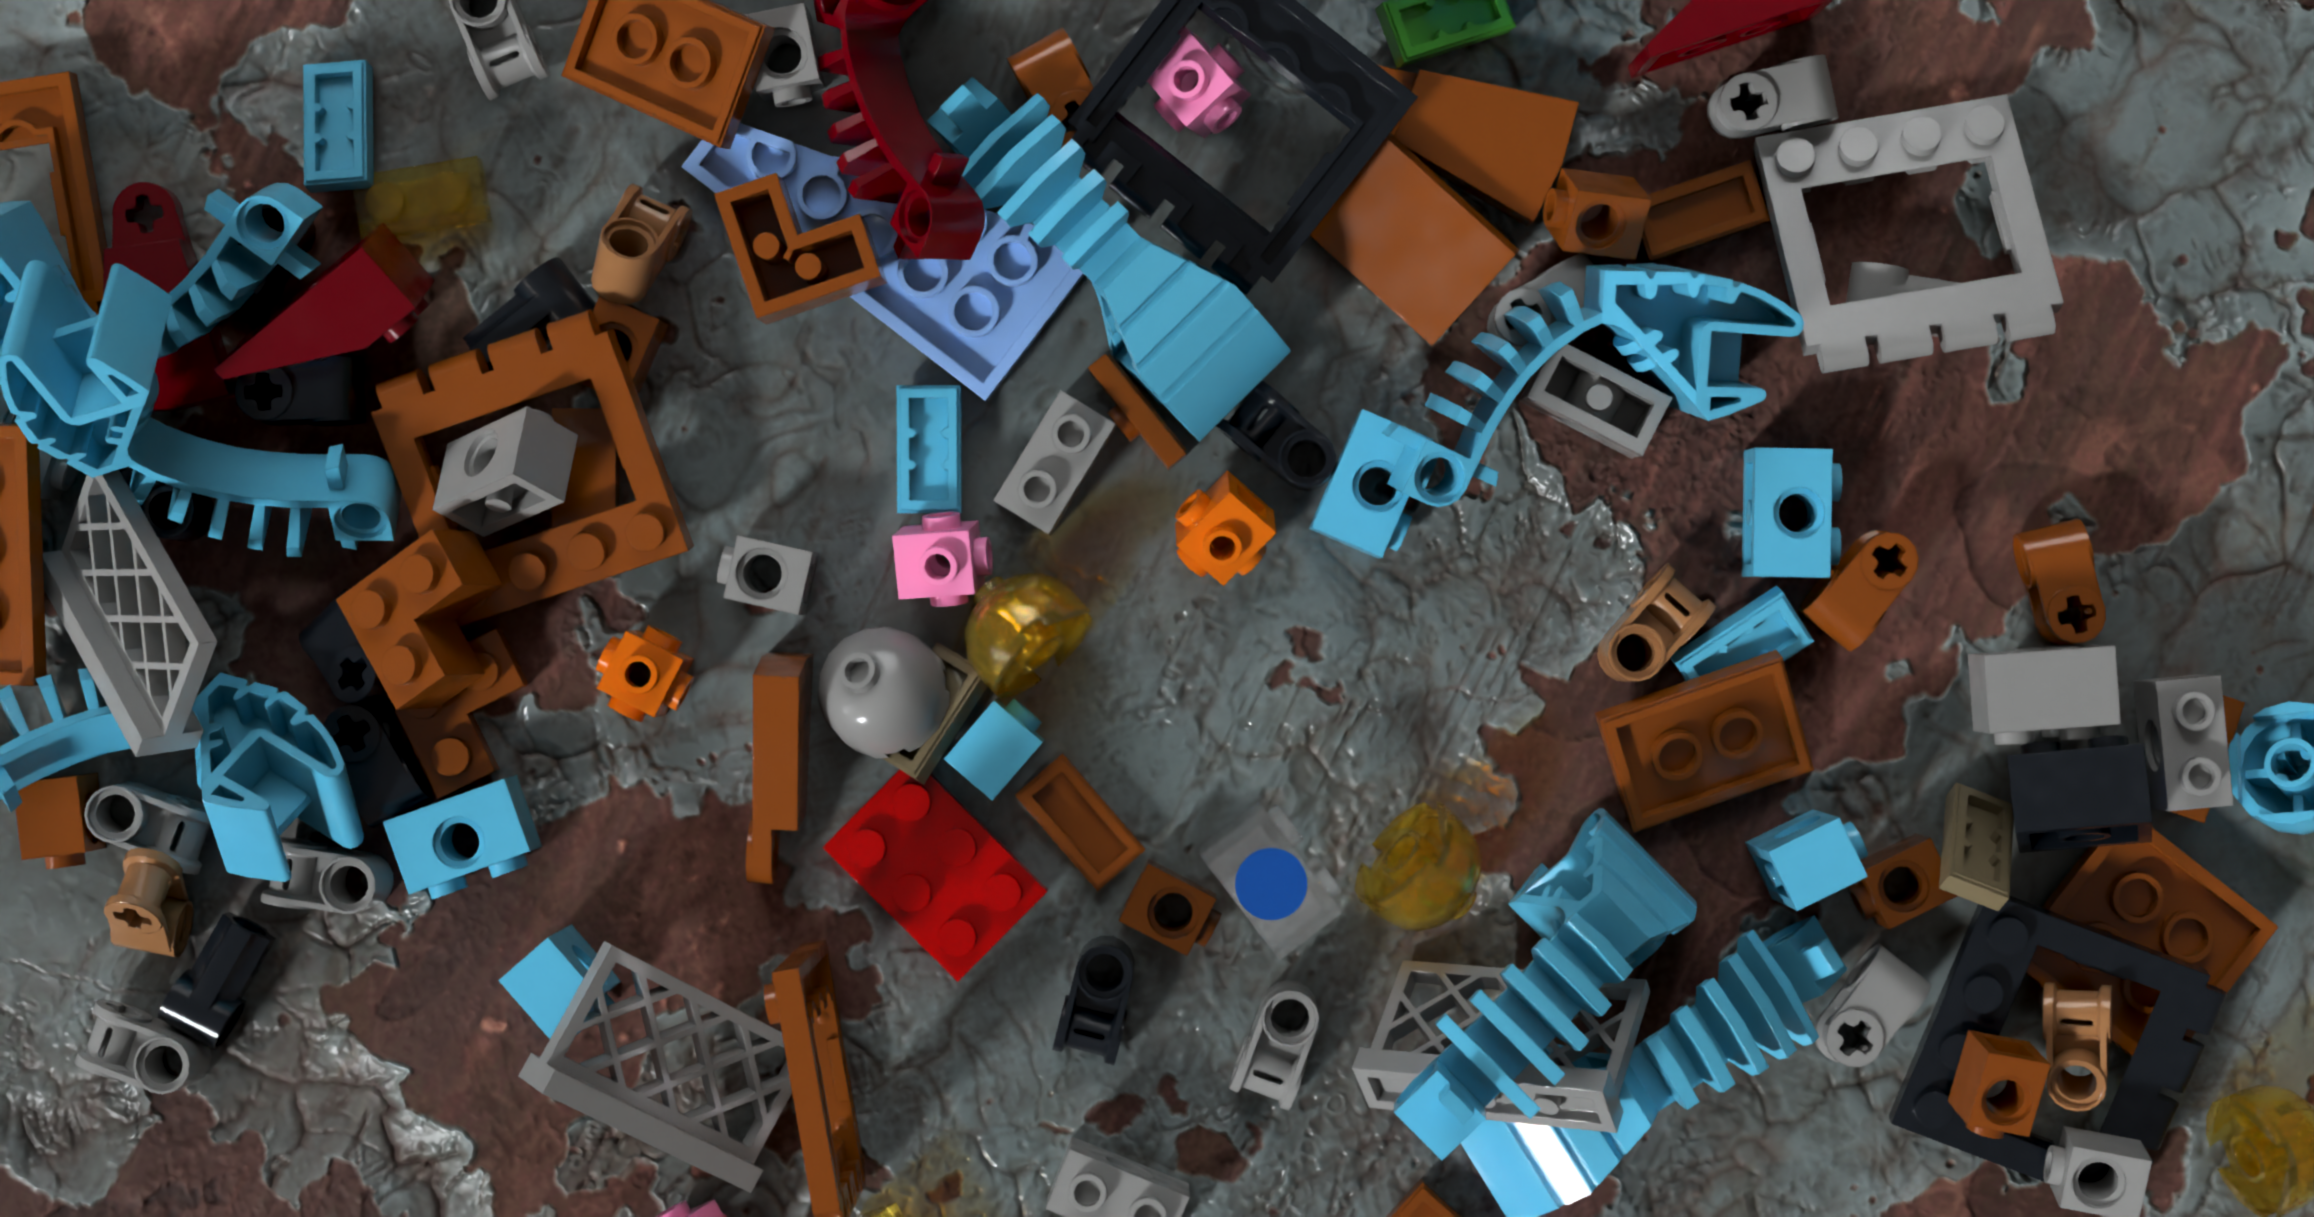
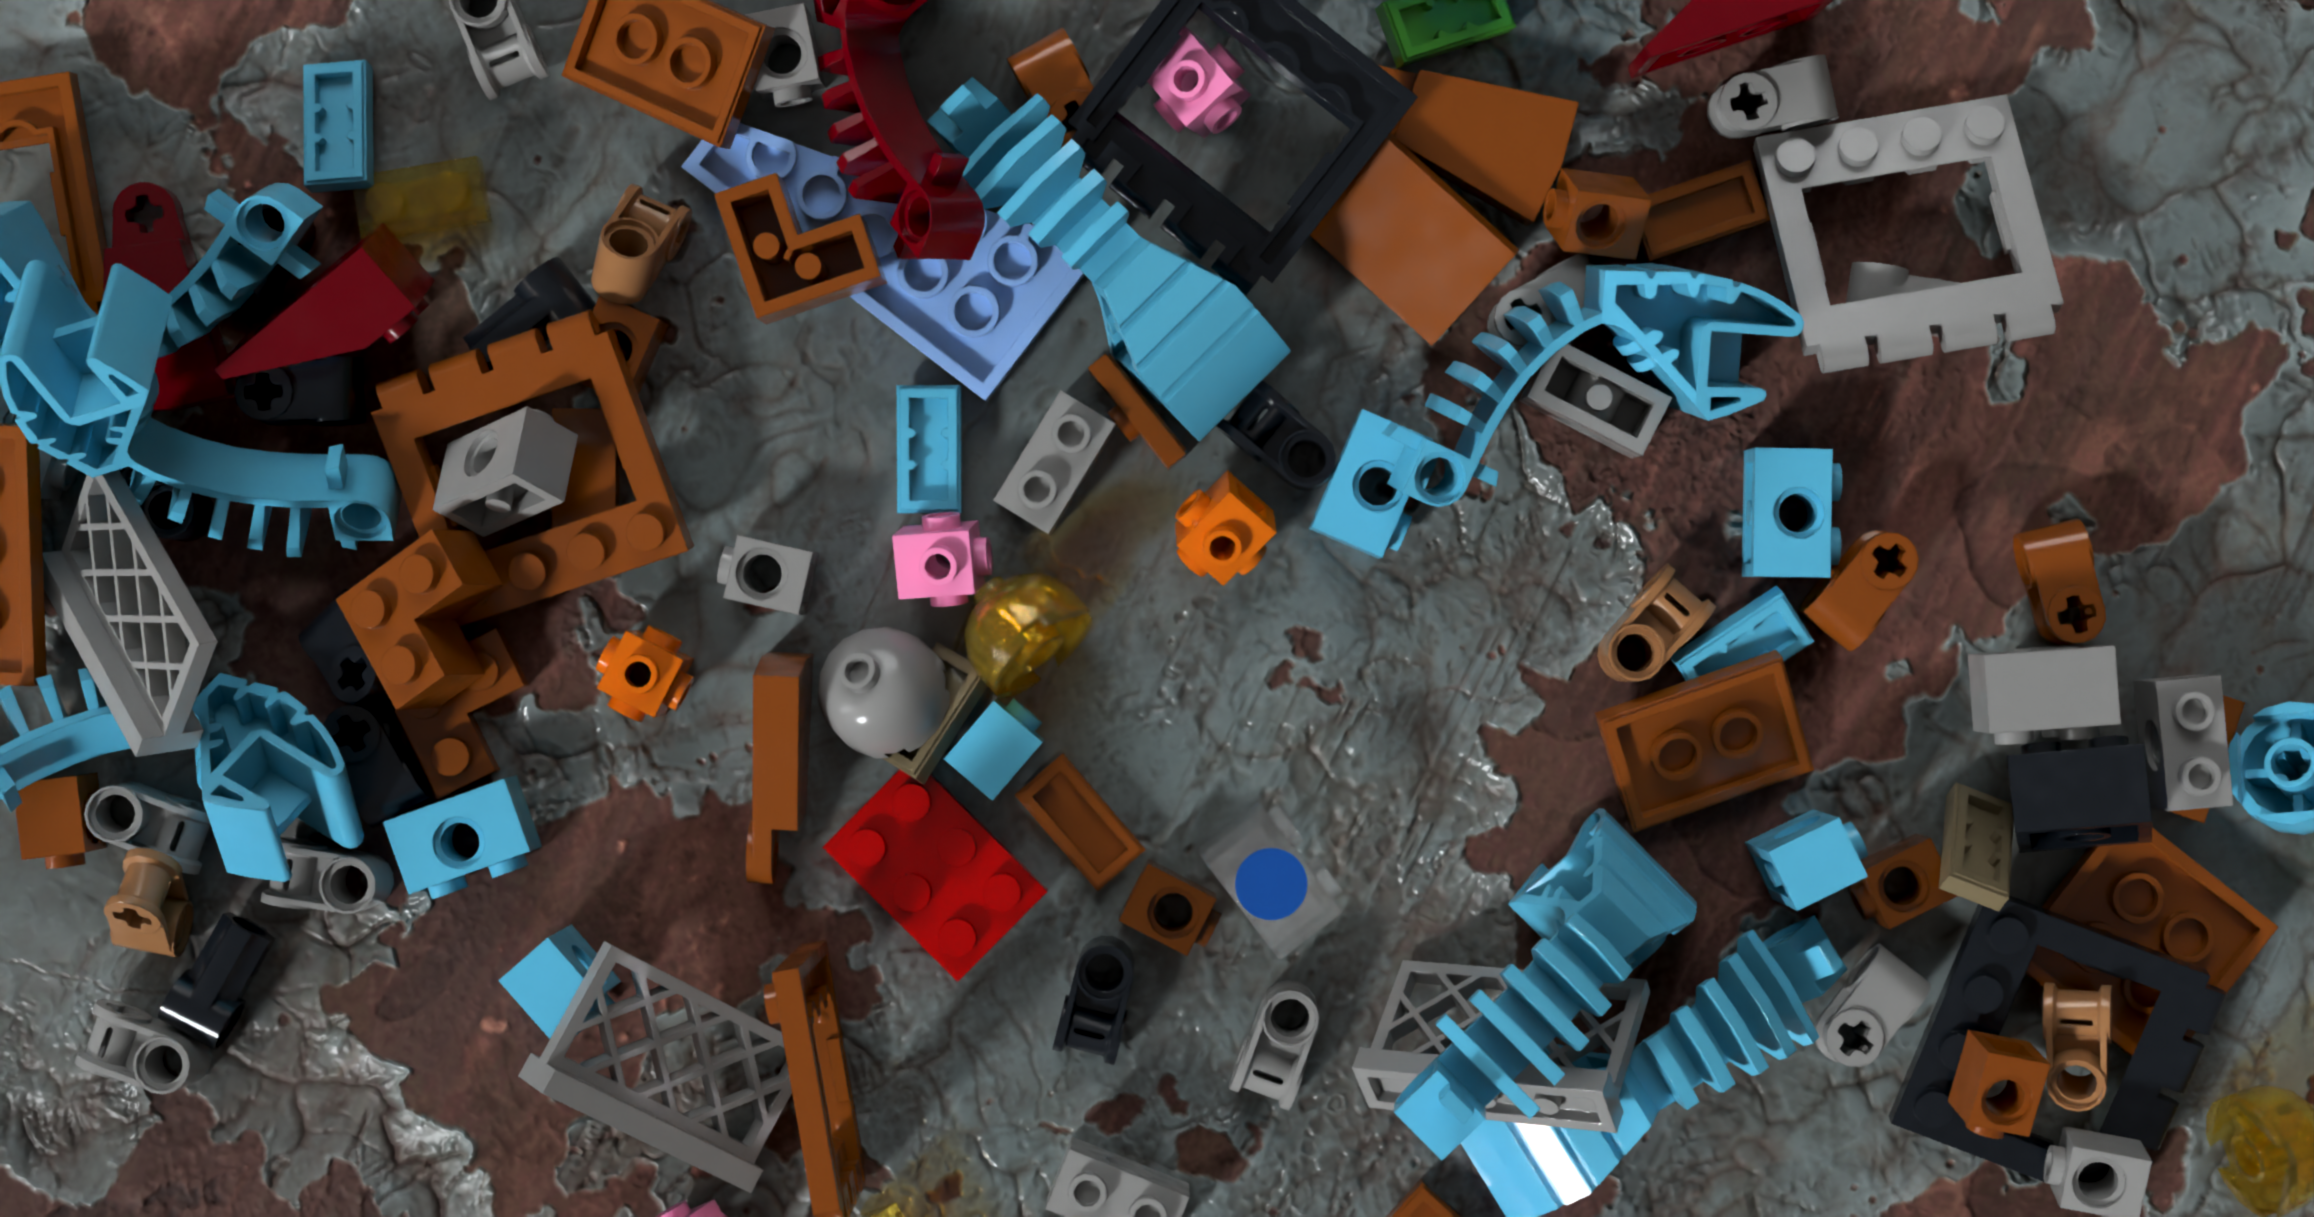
(1424, 870): clear yellow cylinder -> none

